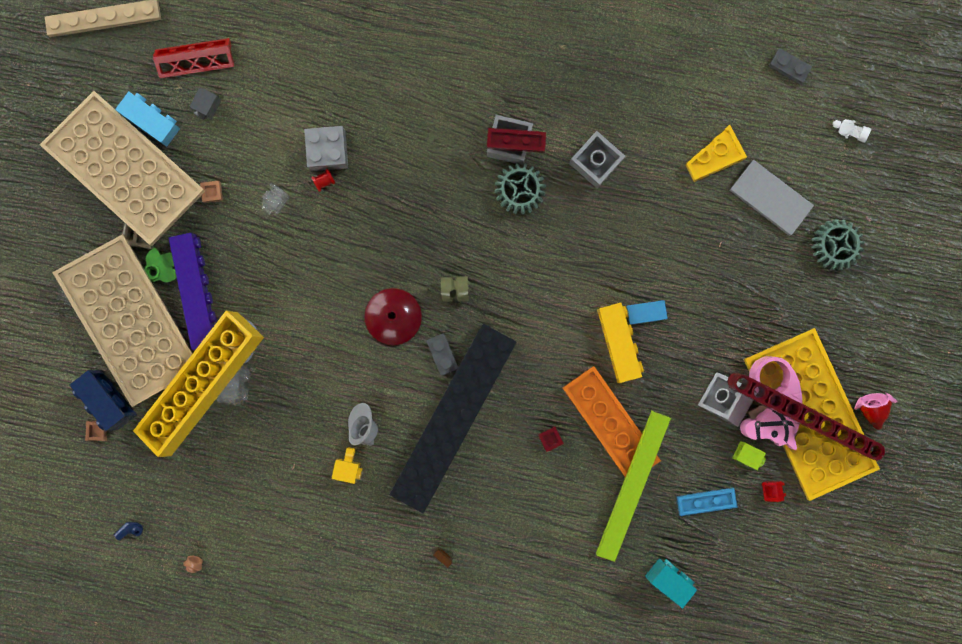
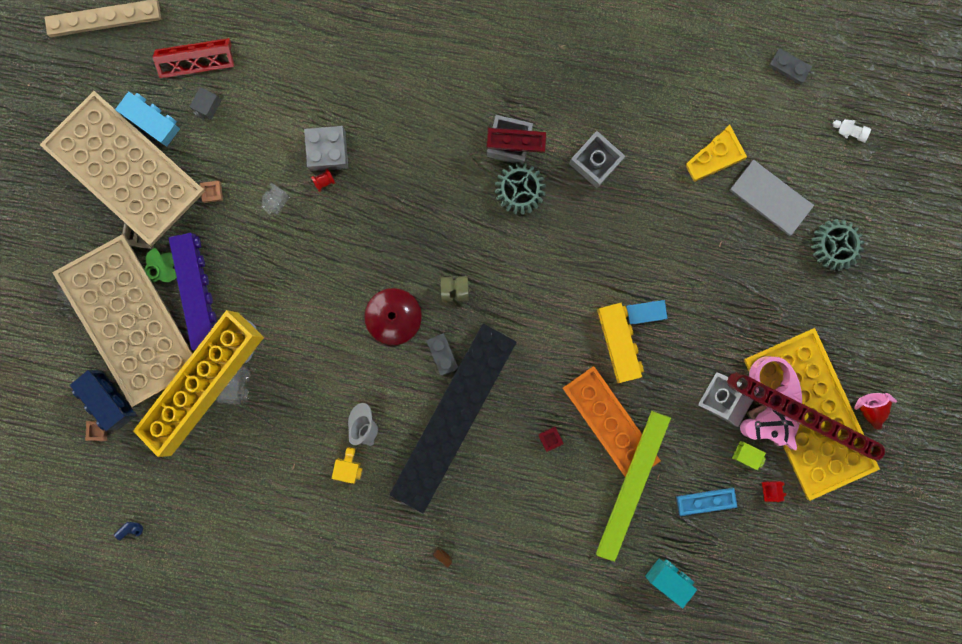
(193, 564): nougat plate -> none

